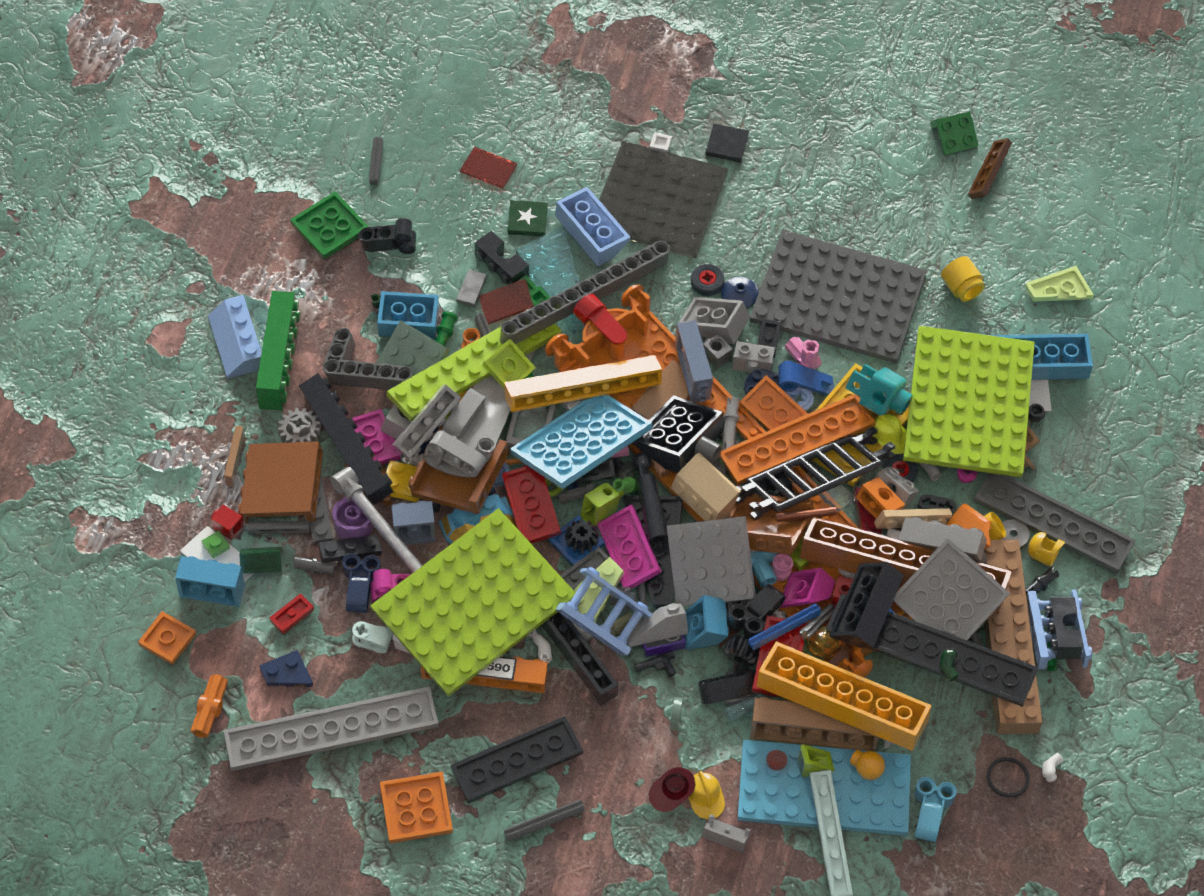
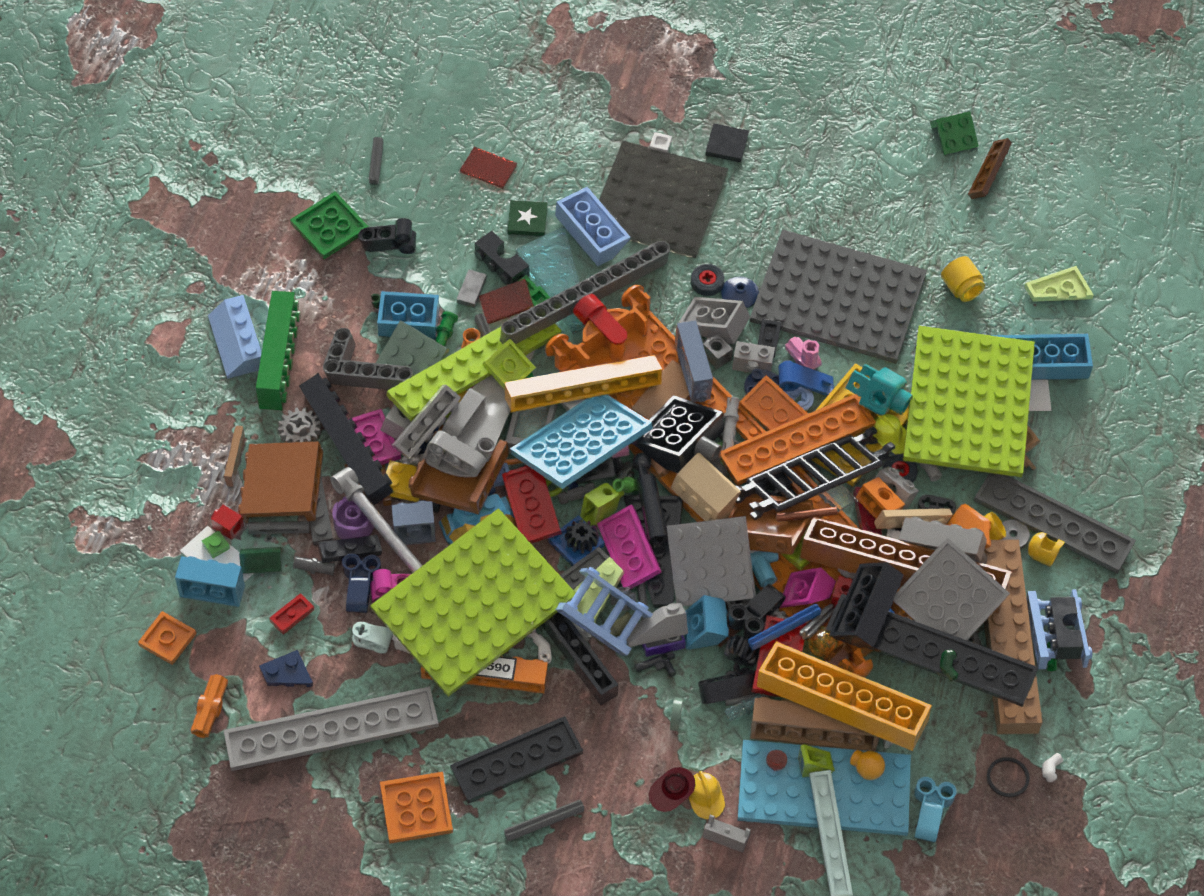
(782, 566): bright pink wheel -> none
(966, 478): dark pink plate -> none
(1036, 408): black plate -> none
(1041, 582): black pin -> none

